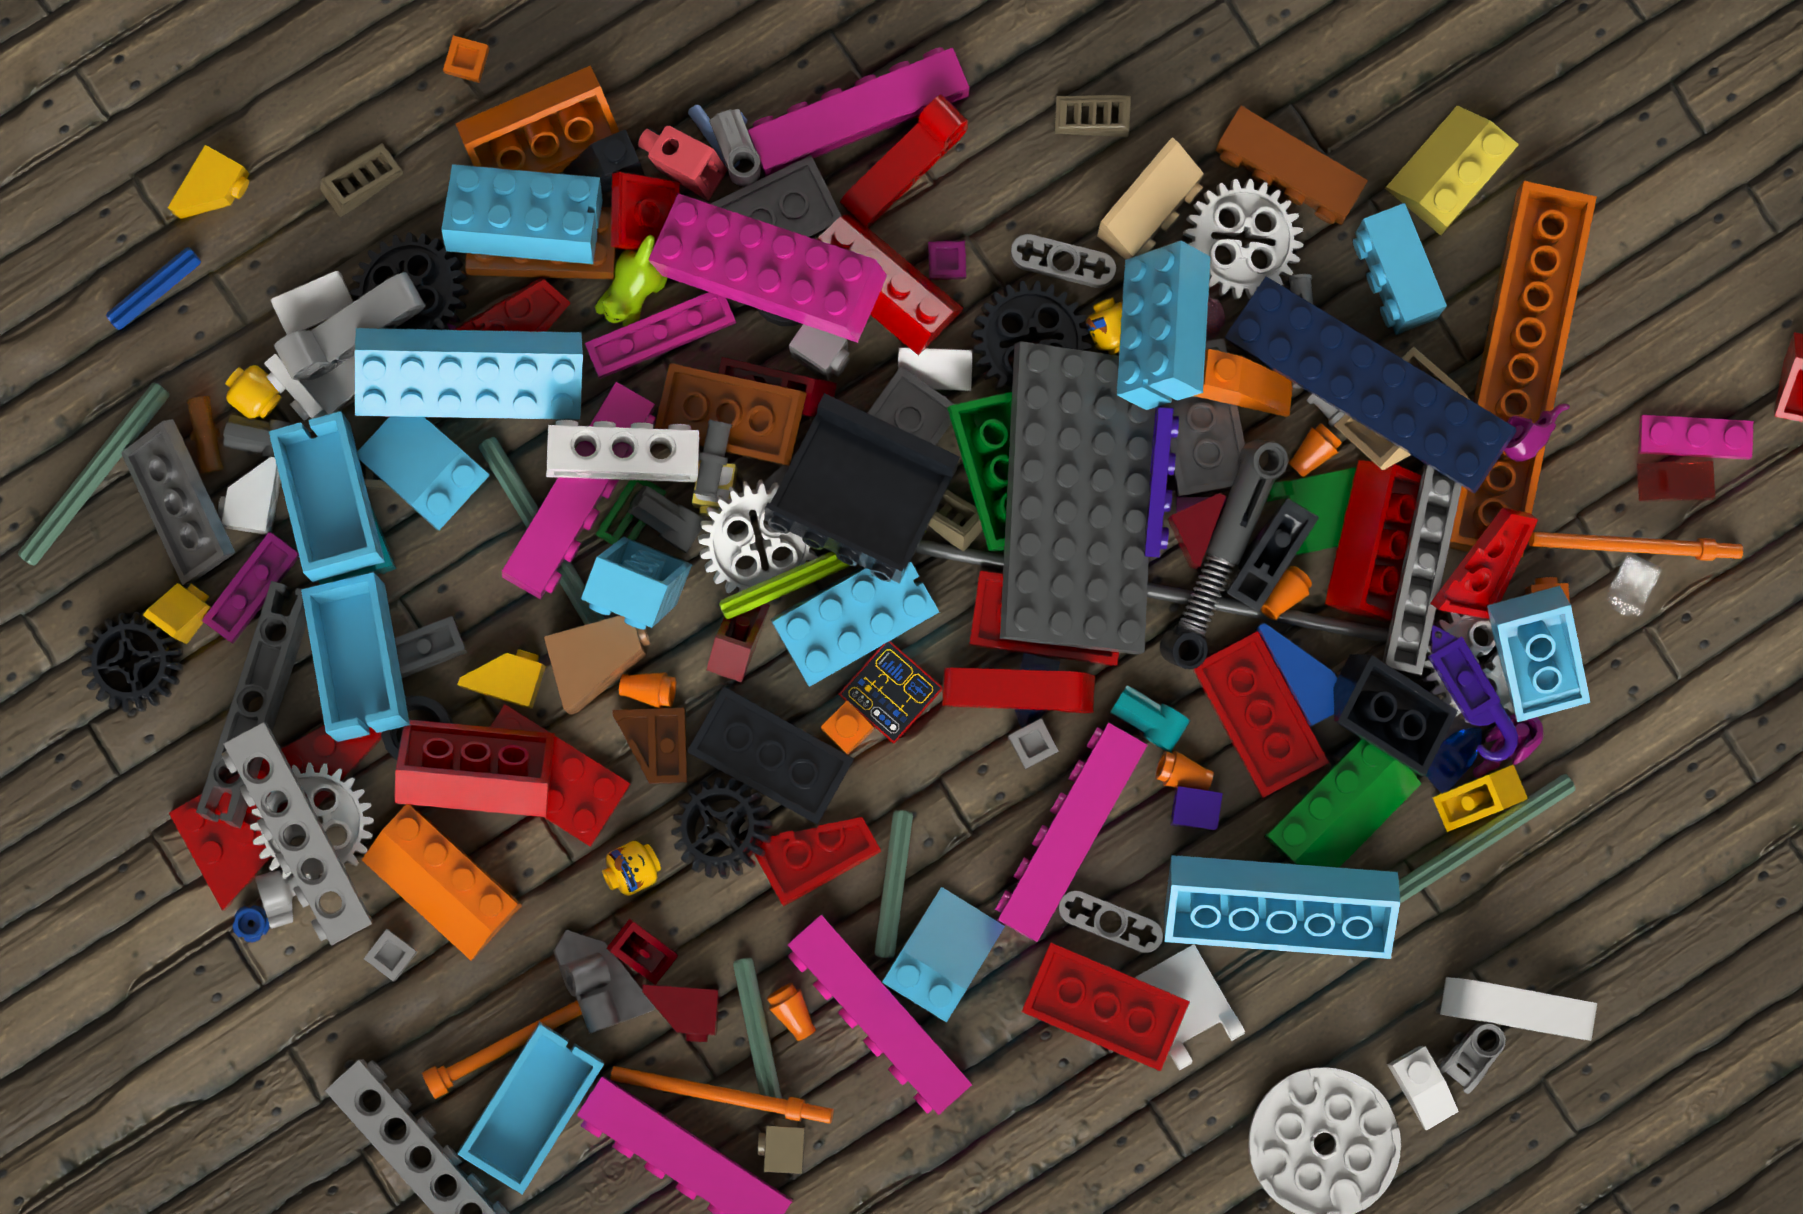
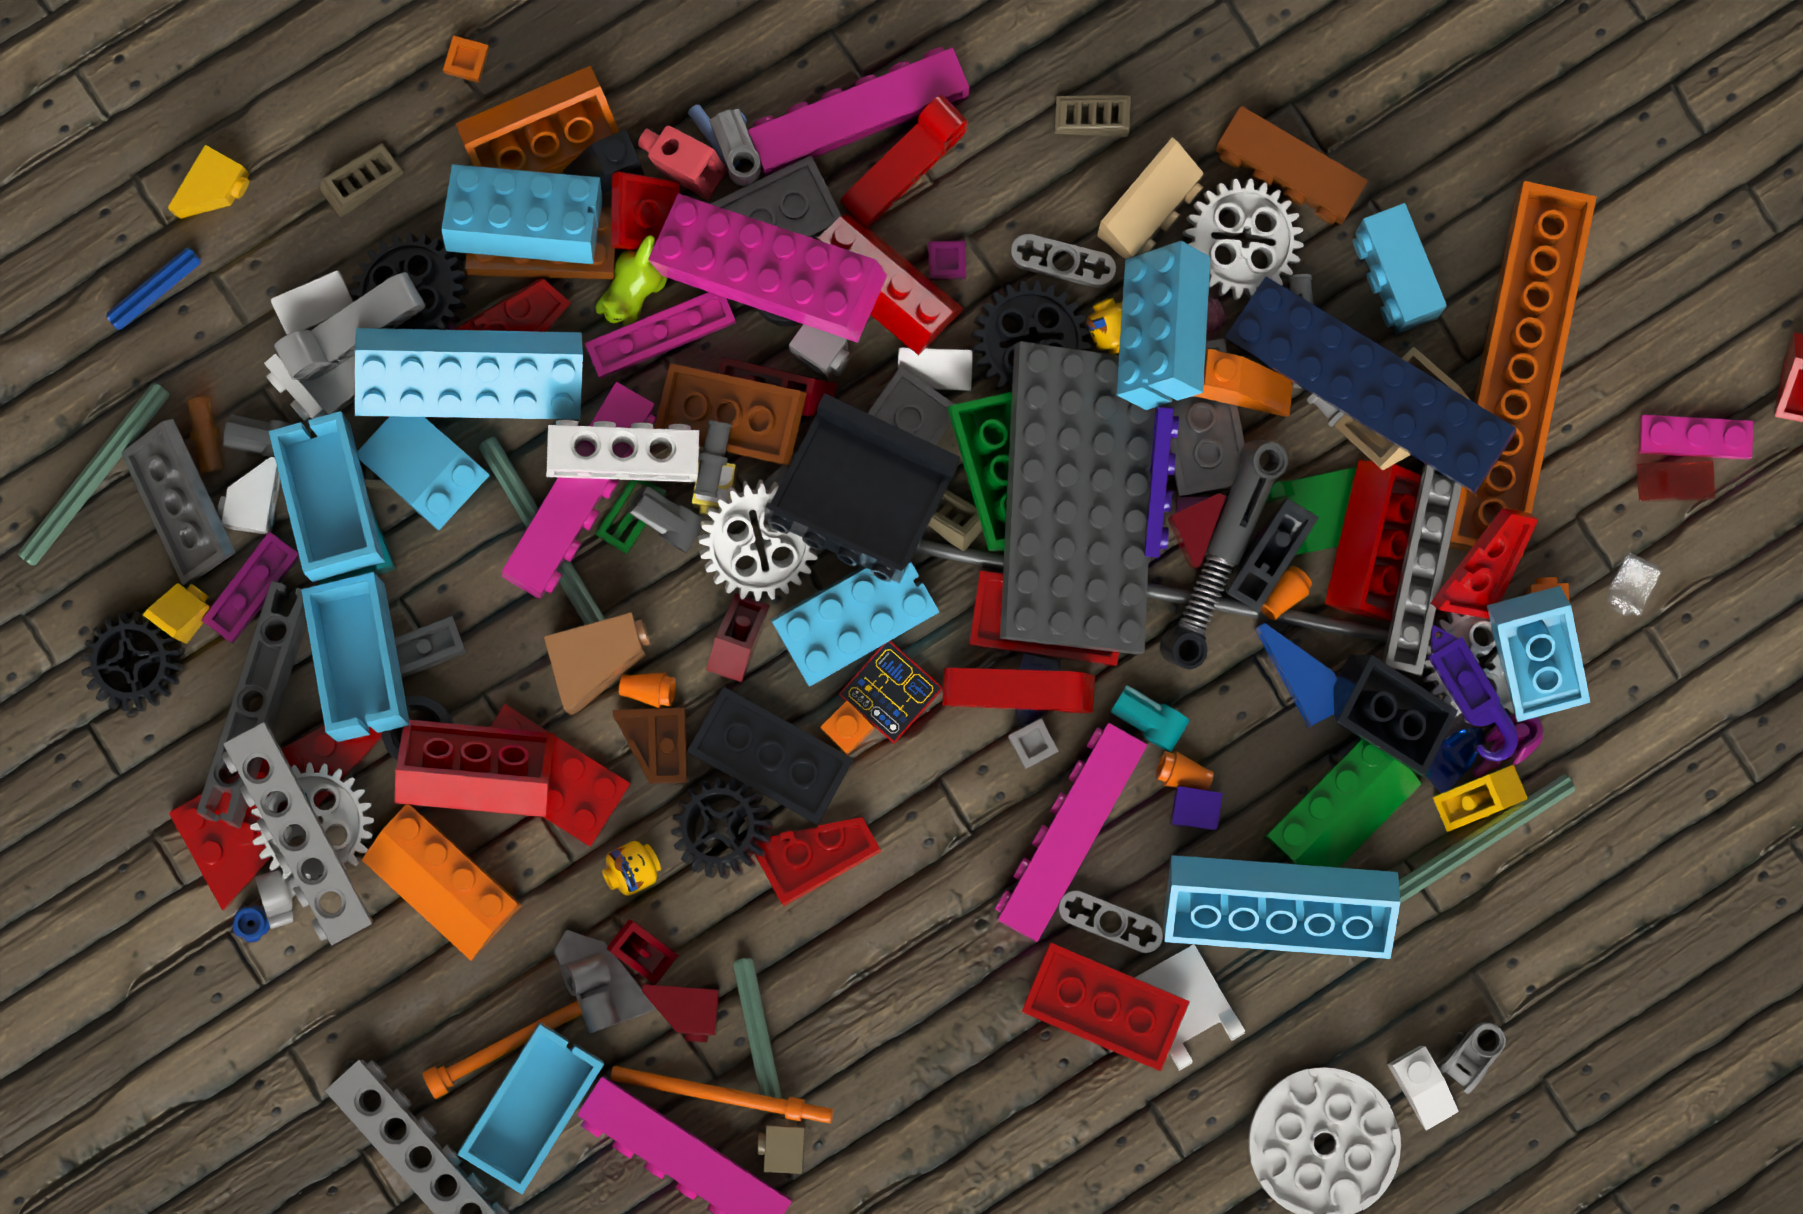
(252, 392): yellow head -> none
(390, 955): light grey plate -> none
(507, 678): yellow slope -> none
(635, 583): medium azure brick -> none
(781, 585): lime axle -> none
(790, 1008): orange cone -> none
(879, 1015): dark pink brick -> none
(893, 884): sand green axle -> none
(943, 954): medium azure slope -> none
(1260, 714): red plate -> none
(1315, 449): orange cone -> none
(1451, 168): light yellow slope -> none
(1518, 1008): white beam -> none
(1532, 436): magenta piece -> none
(1702, 548): orange bar -> none

